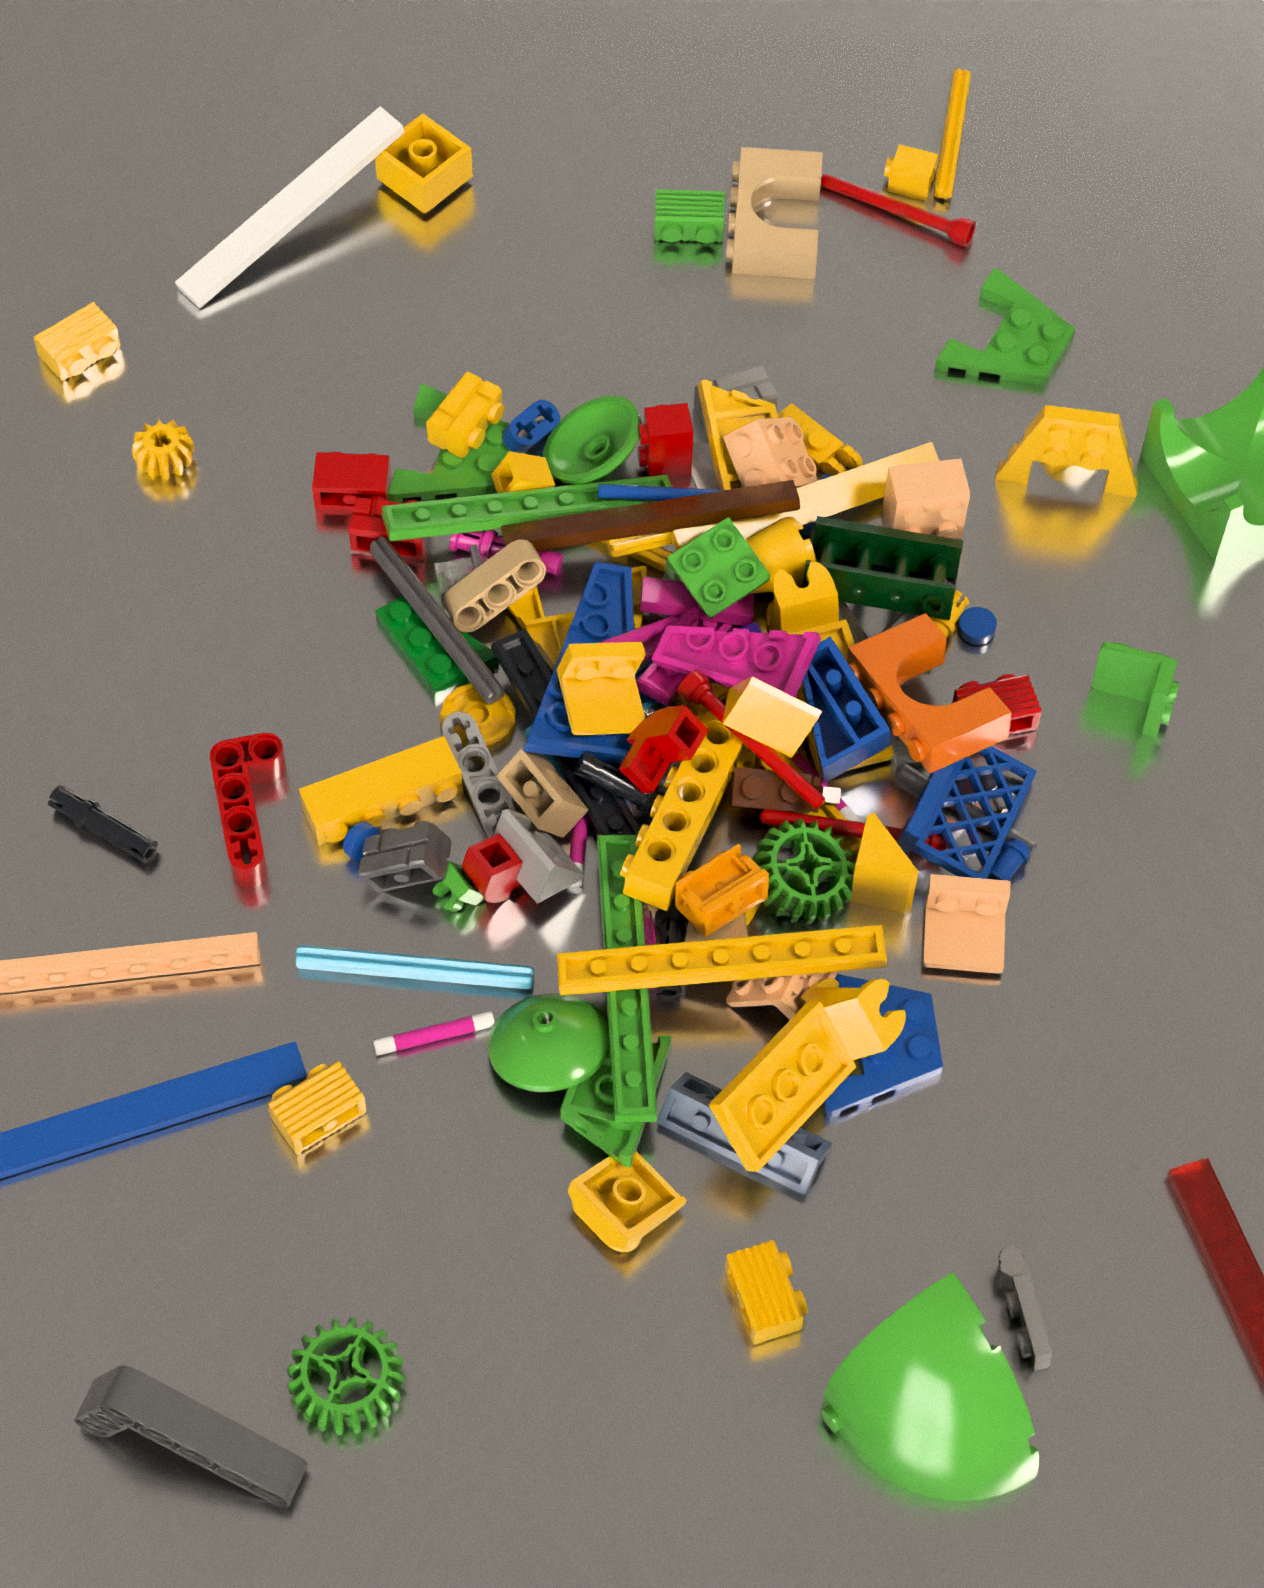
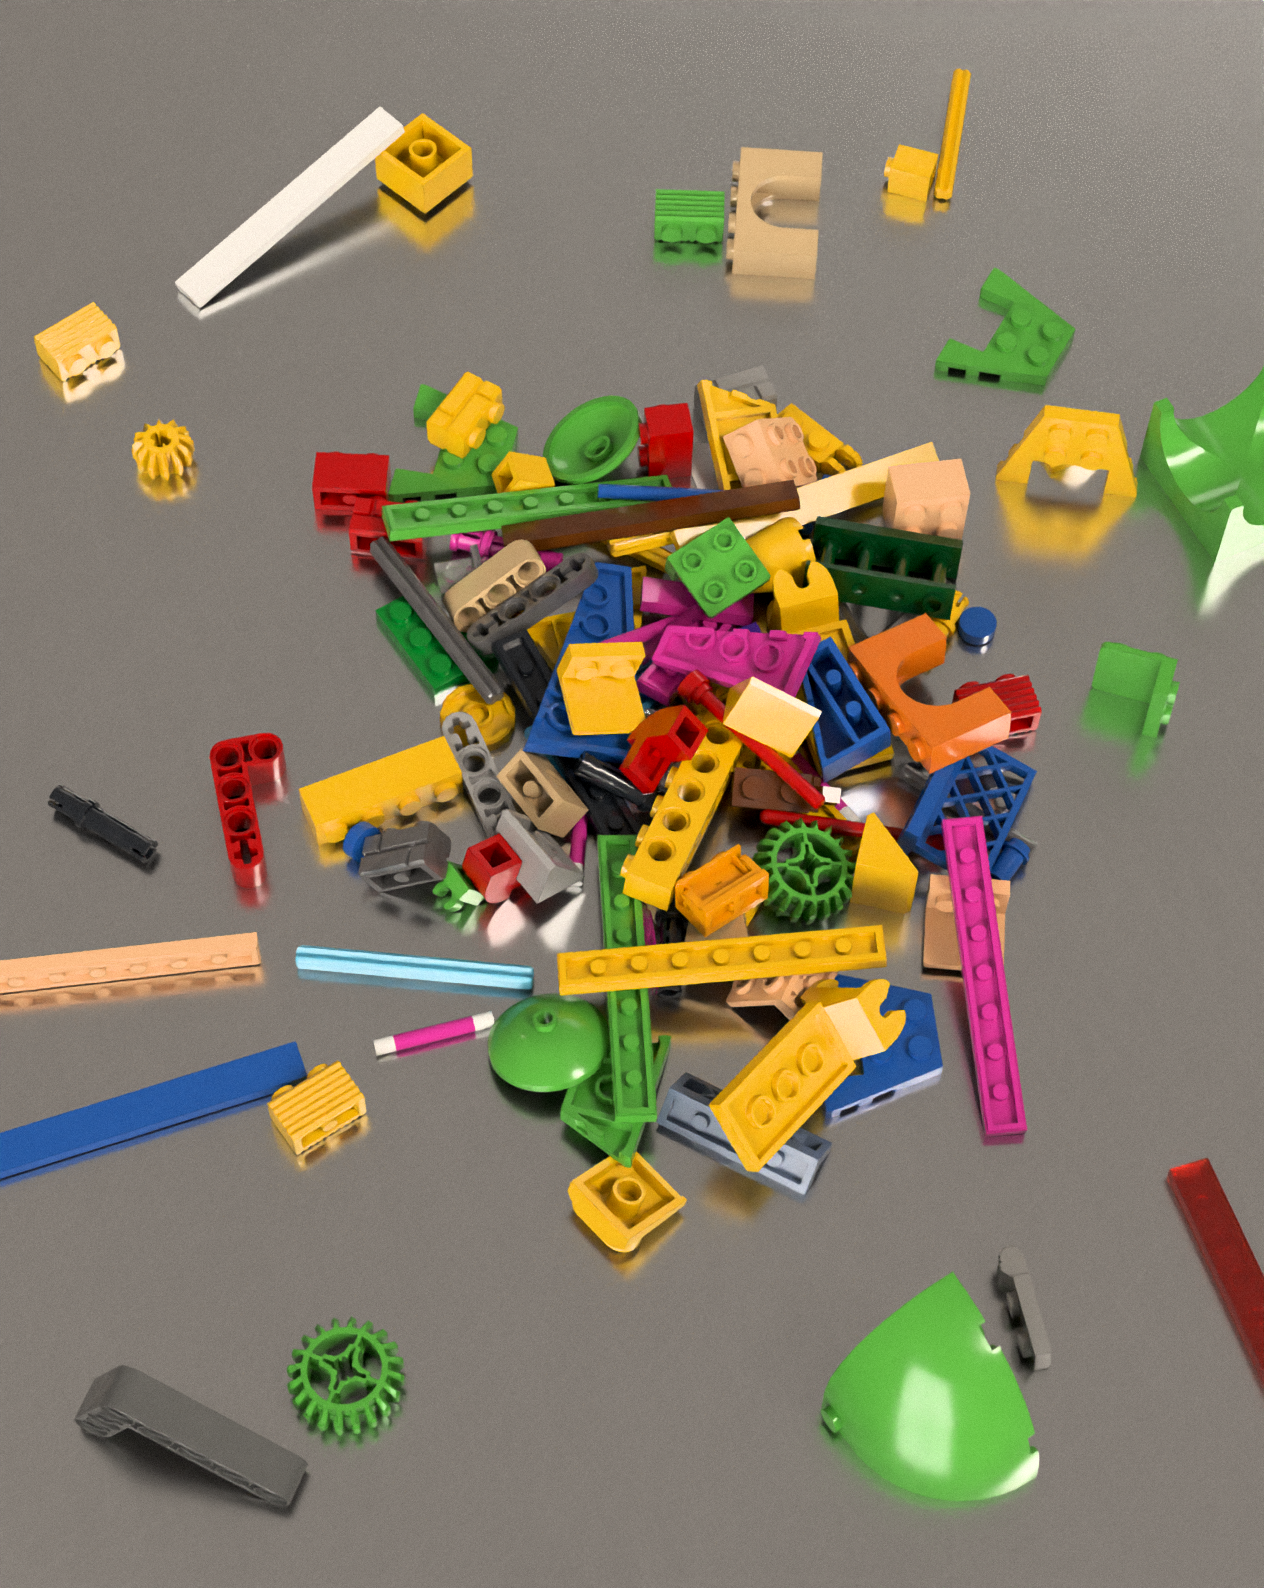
(535, 431): blue beam -> none
(566, 578): none -> flat silver beam
(765, 1292): yellow brick -> none
(958, 230): red piece -> none
(983, 977): none -> dark pink tile

